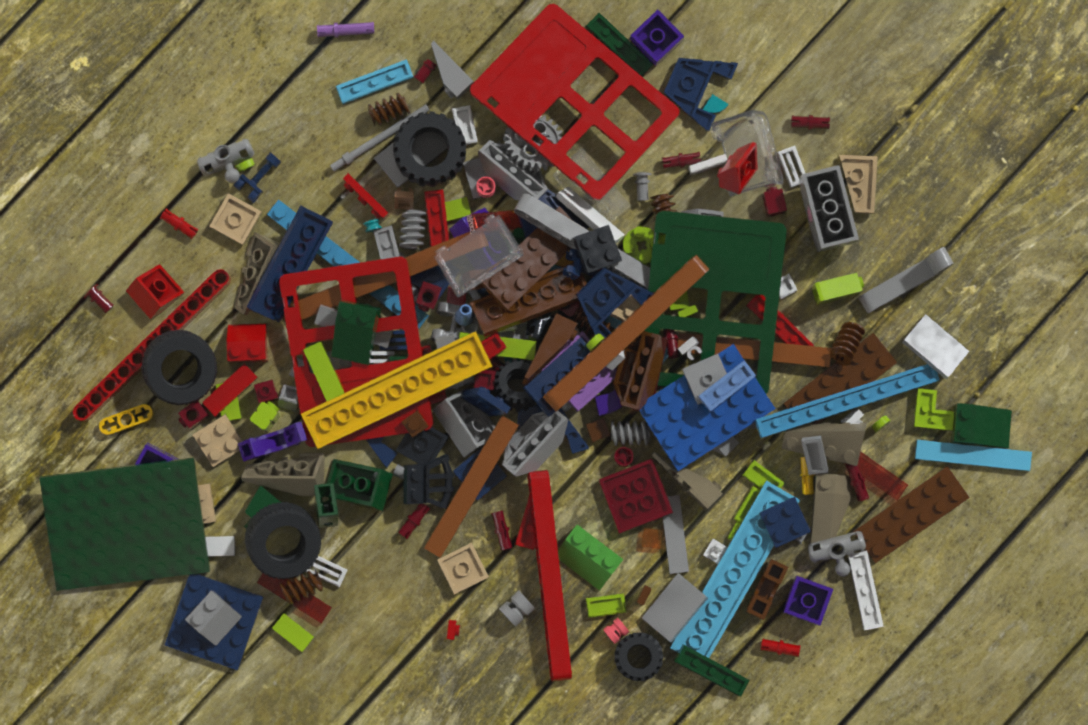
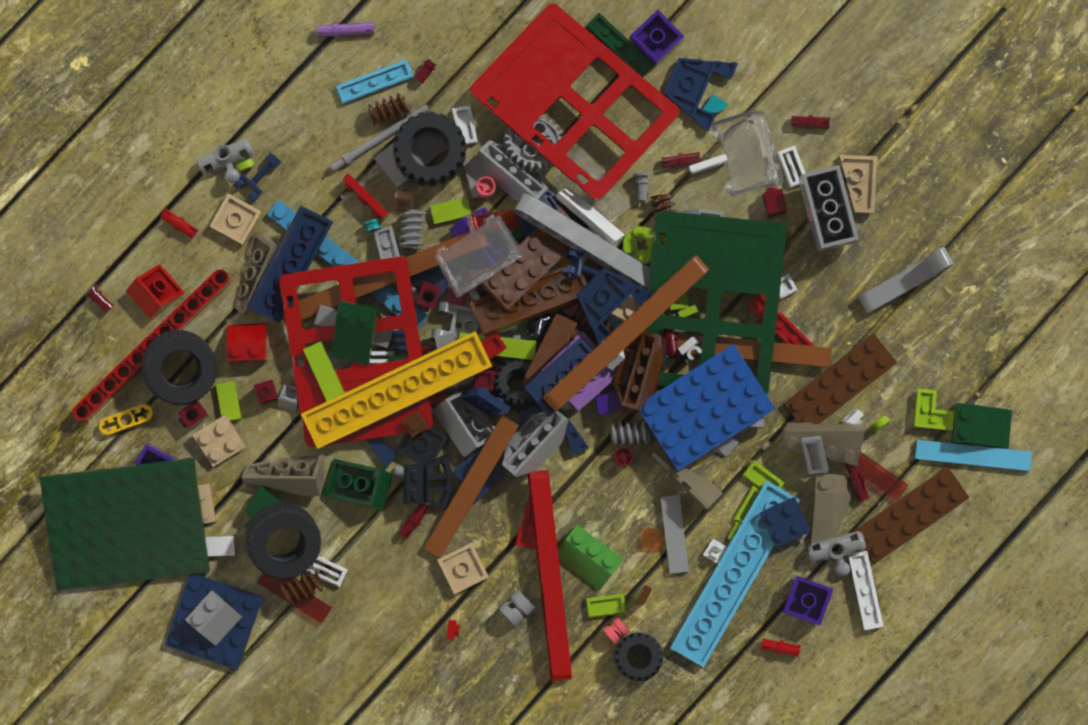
(230, 390): red tile -> none
(265, 416): lime brick -> none
(272, 442): dark purple arch -> none
(293, 632): lime tile -> none
(326, 511): dark green torso -> none
(436, 216): red tile -> none
(452, 76): light grey slope -> none
(464, 315): medium blue cone -> none
(501, 530): dark red pin -> none
(595, 341): lime tile -> none
(597, 249): black plate -> none
(598, 430): reddish brown tile -> none
(636, 496): dark red plate -> none
(674, 607): light grey tile -> none
(703, 375): light grey plate -> none
(711, 670): dark green tile -> none
(726, 386): medium blue plate -> none
(739, 168): red slope -> none
(766, 589): reddish brown arch -> none
(807, 480): yellow axle -> none
(837, 288): lime slope -> none
(846, 343): reddish brown piece -> none
(846, 400): dark azure plate -> none
(935, 346): tile -> none

